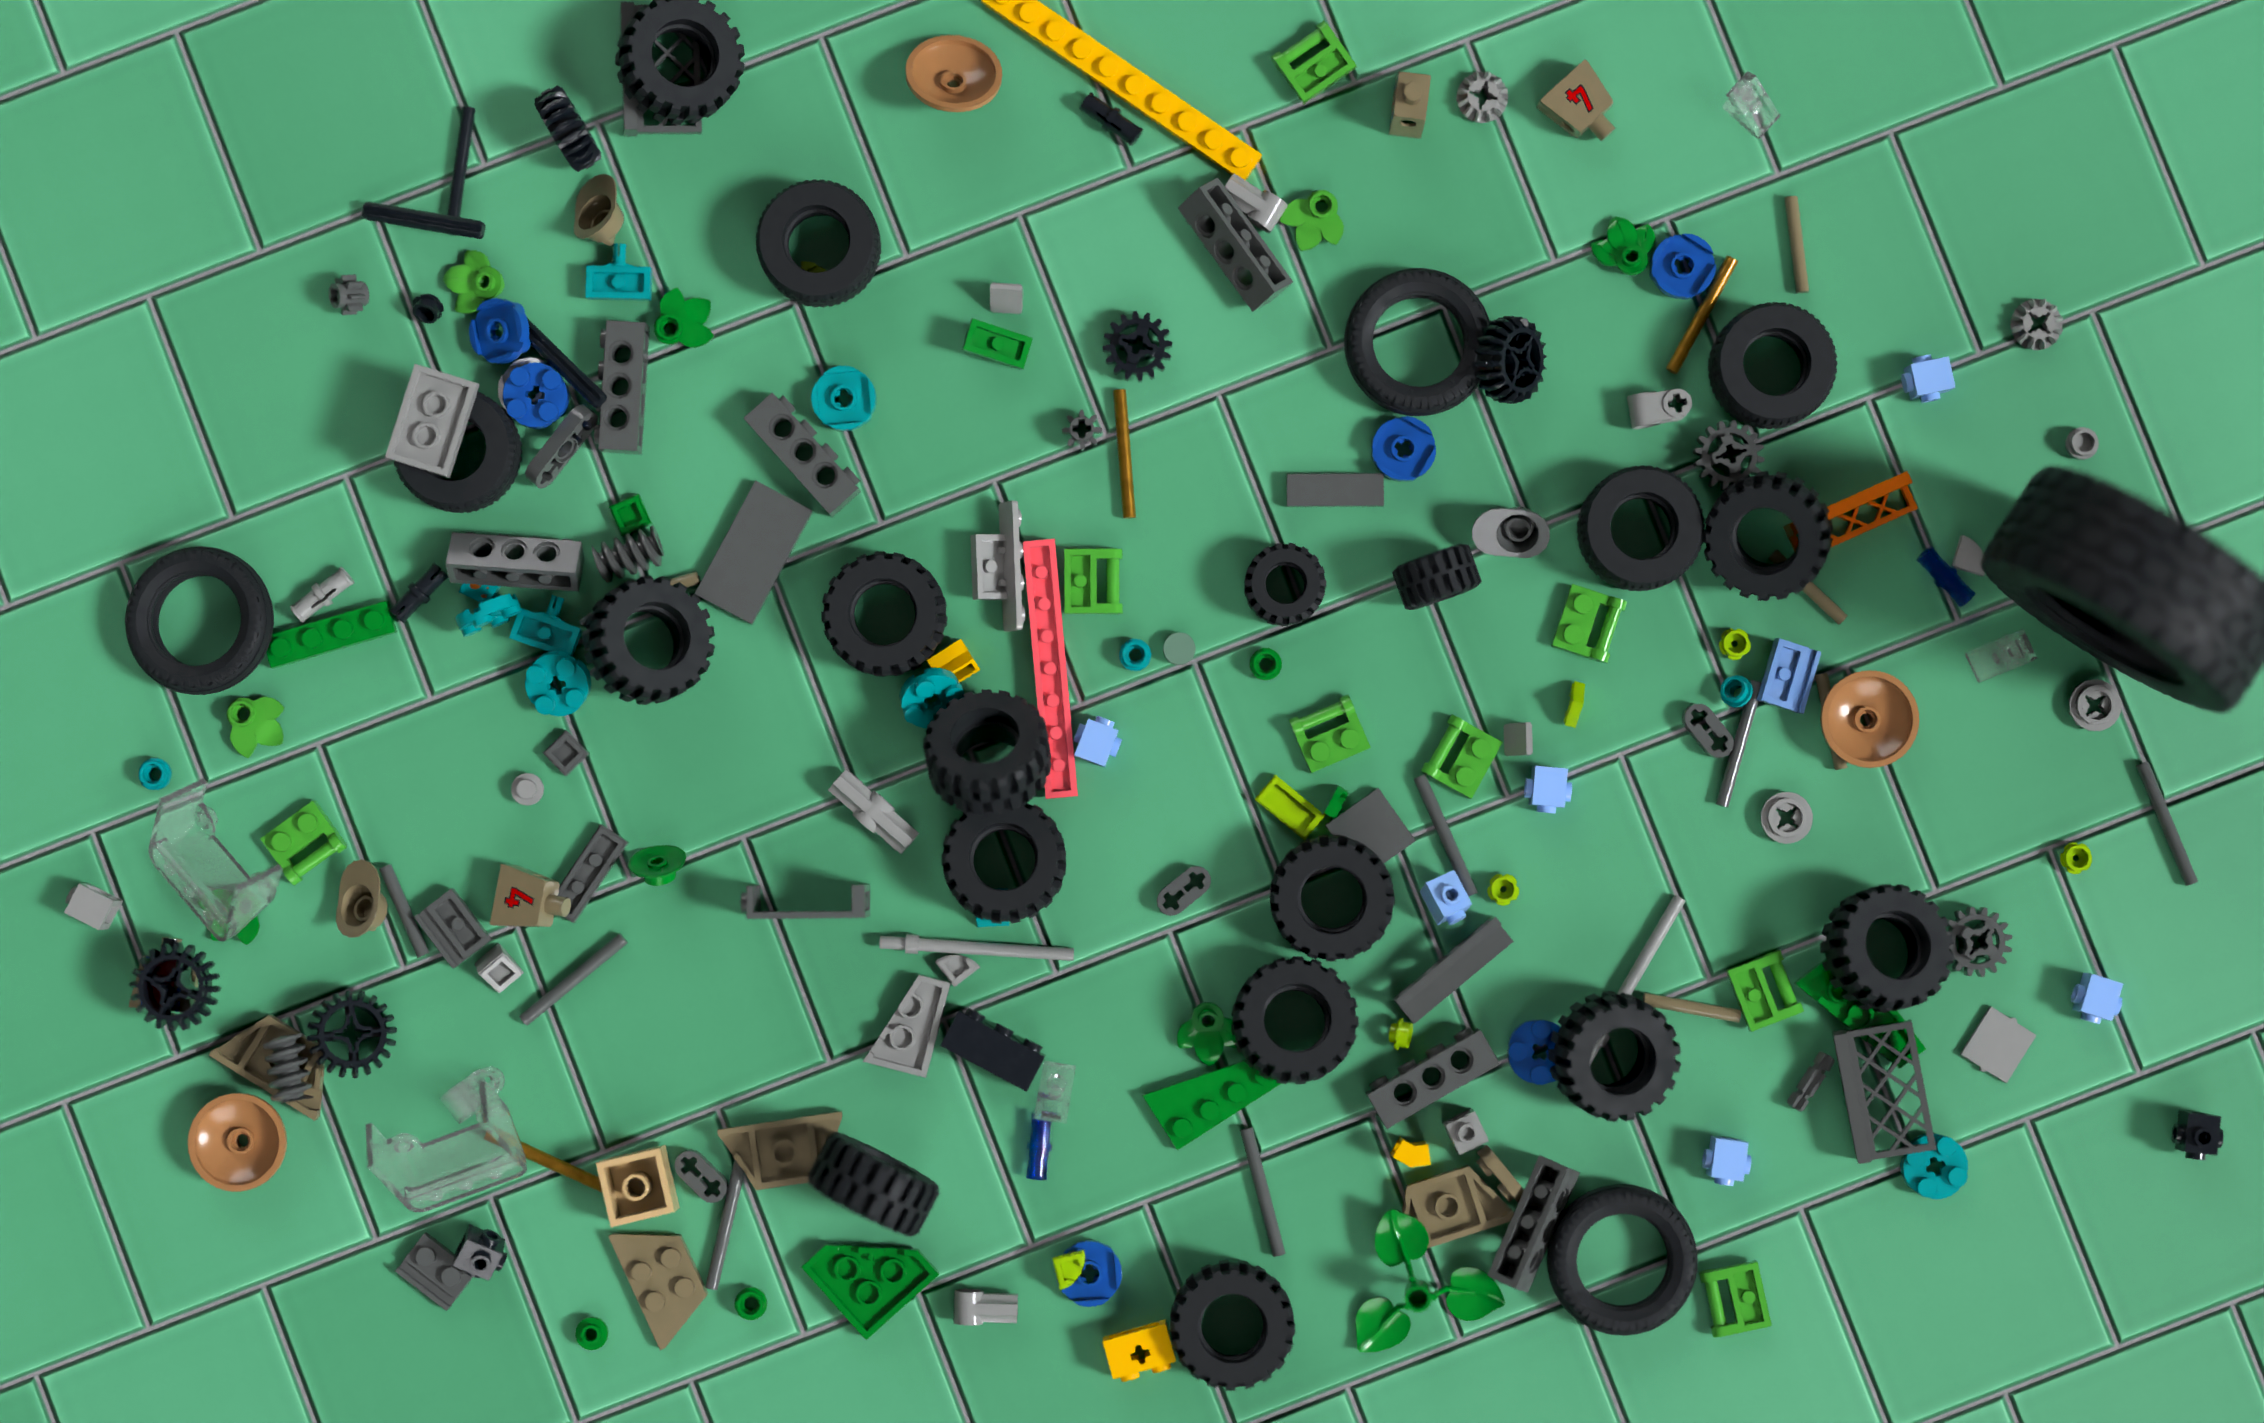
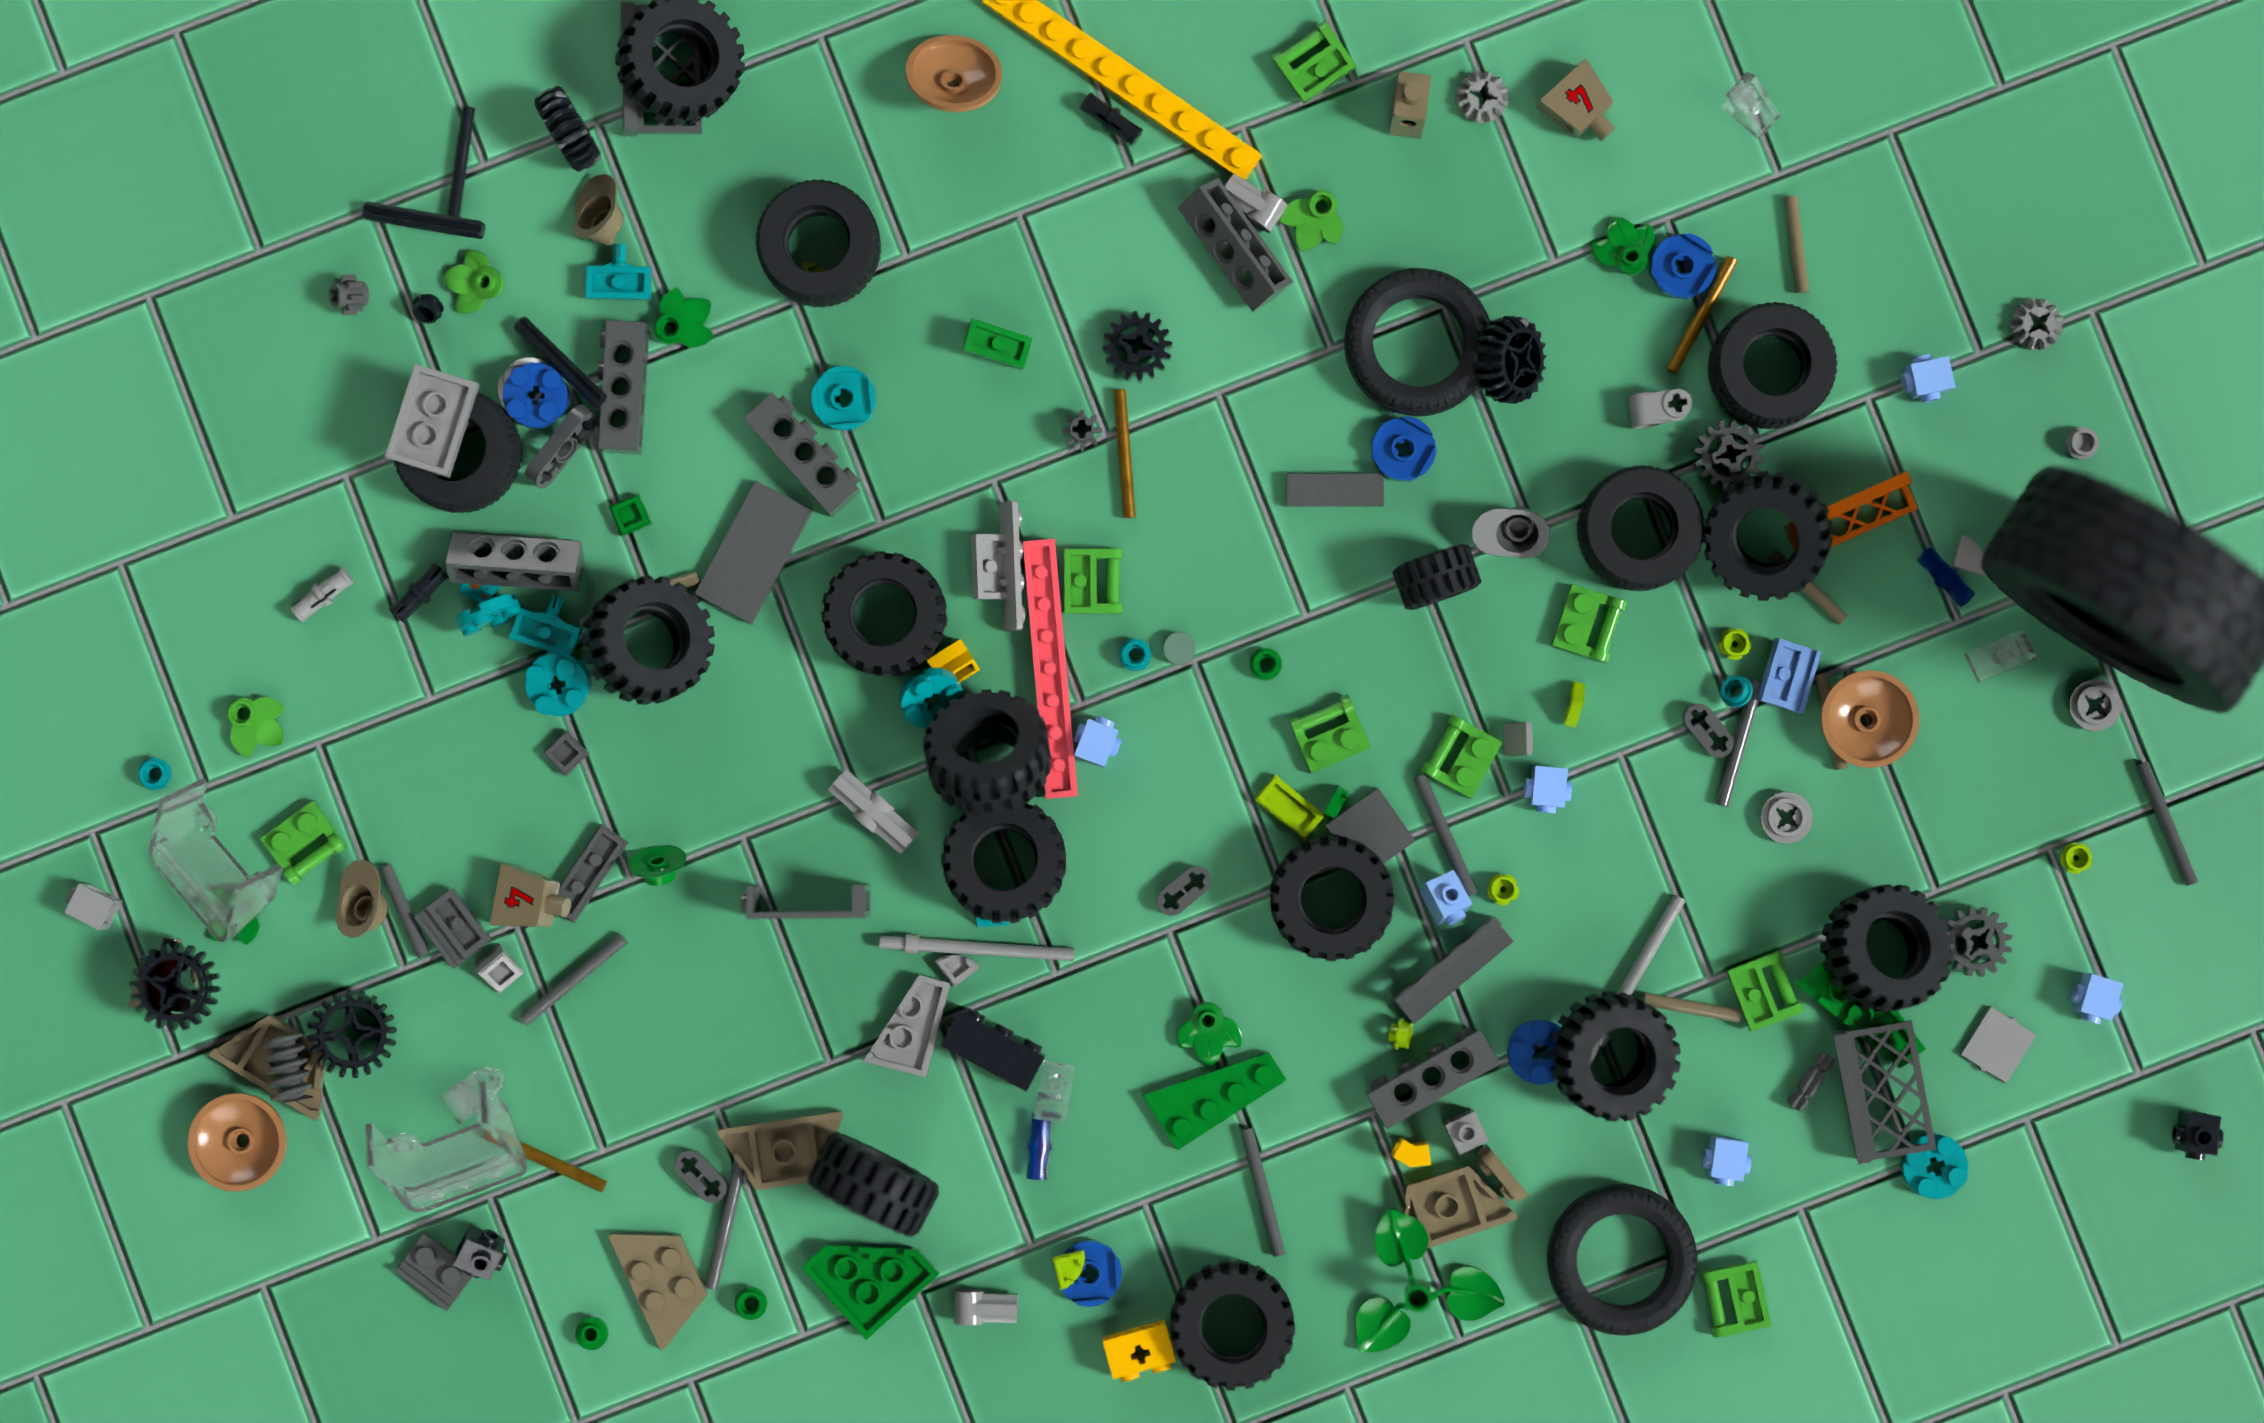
(145, 607): black tyre -> none
(331, 634): green plate -> none
(515, 331): blue plate -> none
(527, 789): light grey plate -> none
(629, 555): dark grey piece -> none
(637, 1185): tan brick -> none
(1006, 298): light grey slope -> none
(1291, 556): black tyre -> none
(1321, 985): black tyre -> none
(1533, 1224): dark grey brick -> none

